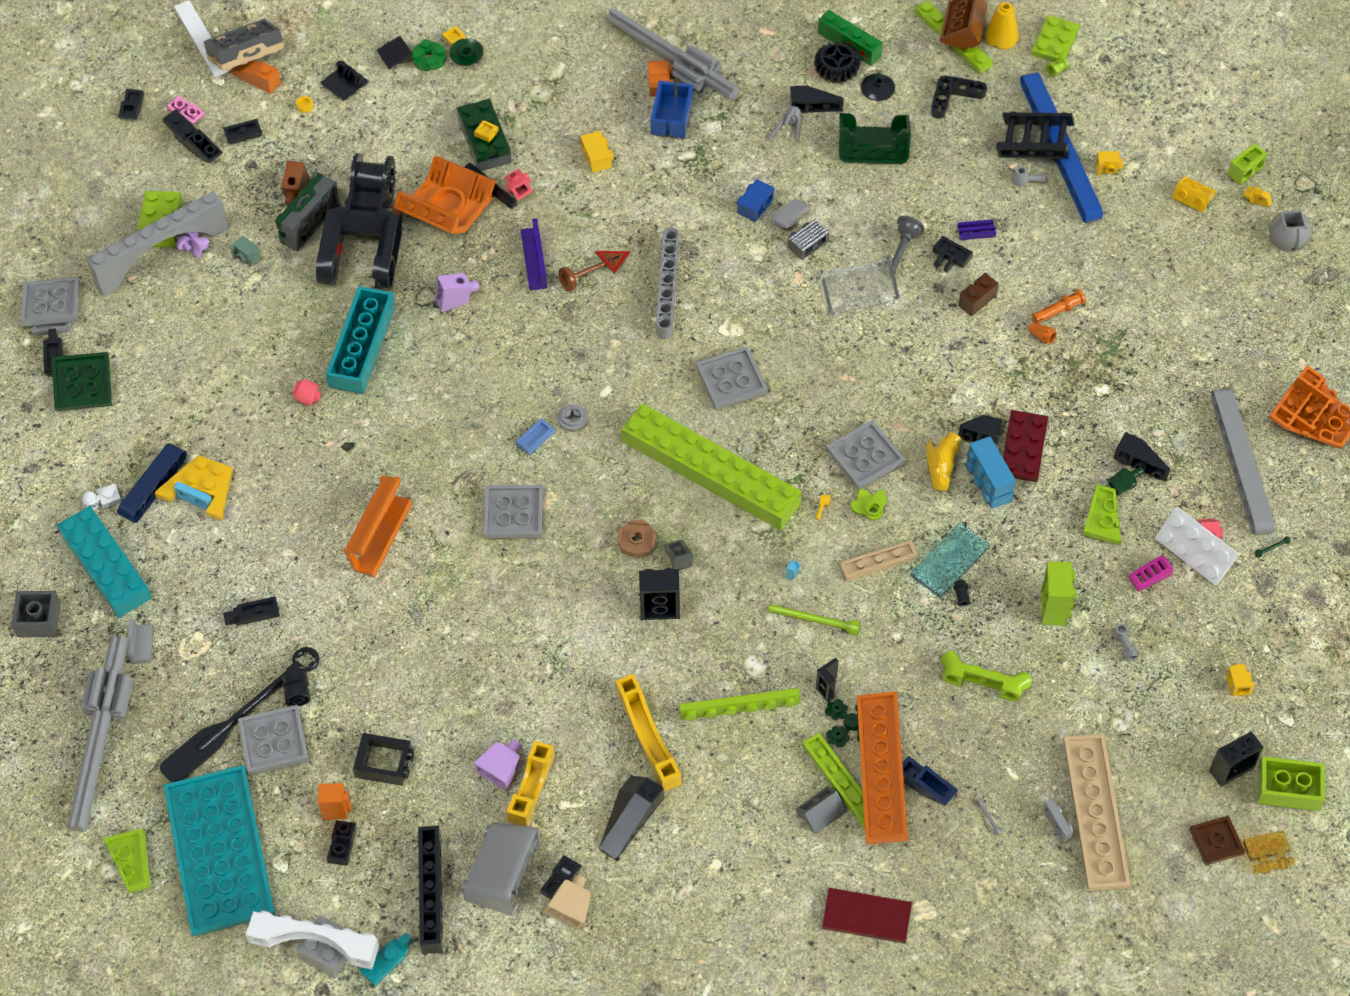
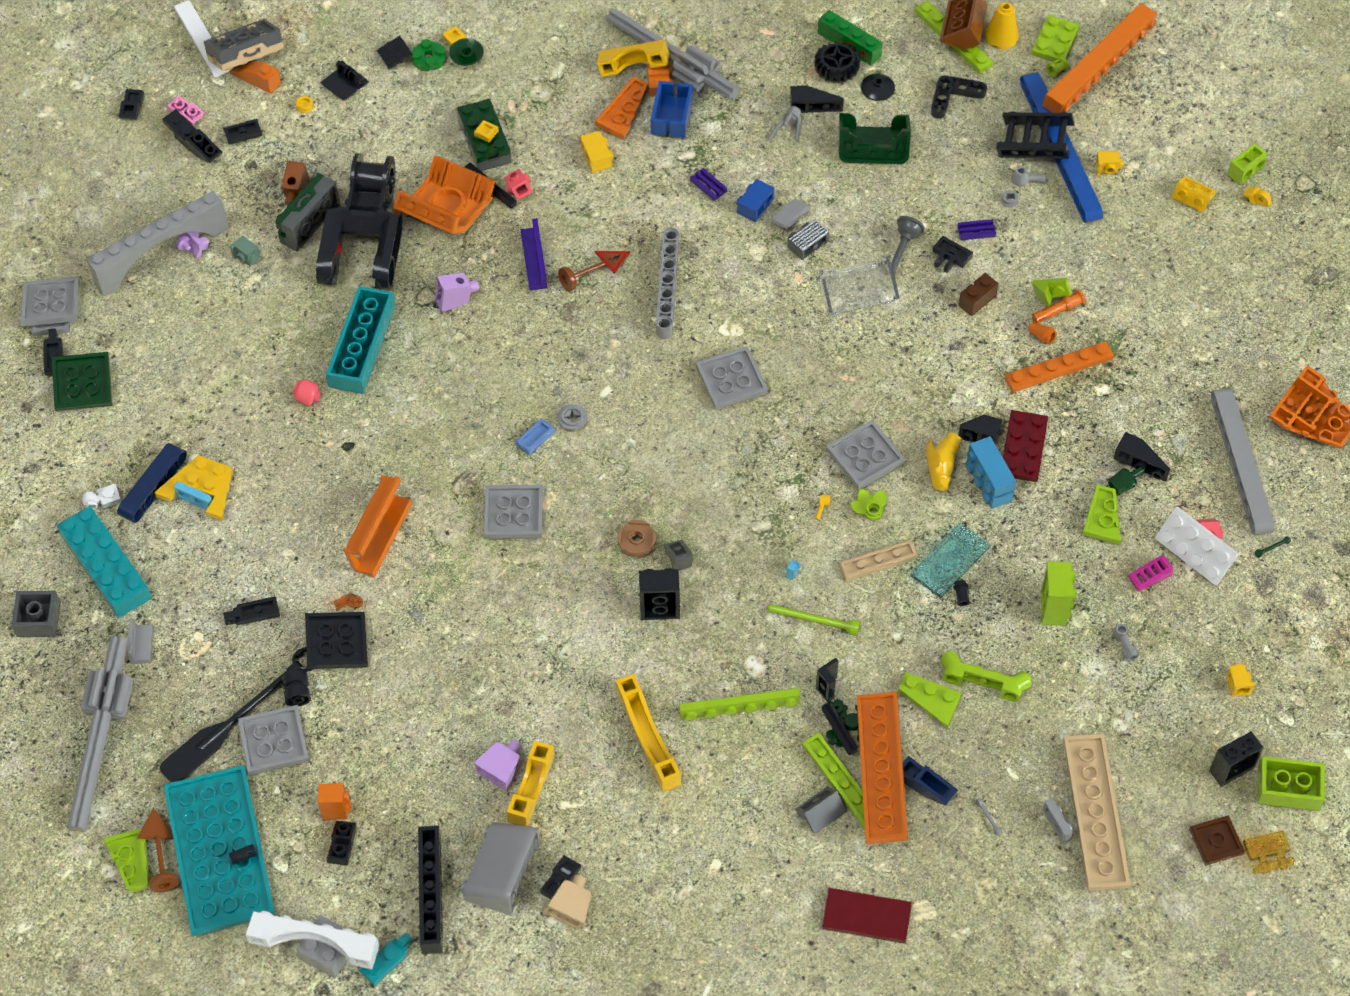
(156, 206): lime brick -> none
(157, 829): none -> dark orange piece
(242, 854): none -> black pin
(336, 640): none -> black plate
(349, 600): none -> clear orange arm
(380, 775): black window -> none
(614, 60): none -> yellow arch
(622, 110): none -> orange wing
(631, 810): wedge -> none
(711, 182): none -> dark purple tile
(711, 466): lime brick -> none
(839, 728): none -> black axle
(932, 697): none -> lime wing
(1009, 202): none -> light grey bush
(1051, 288): none -> lime slope
(1059, 366): none -> orange plate
(1100, 59): none -> orange brick
(1290, 237): light grey piece -> none

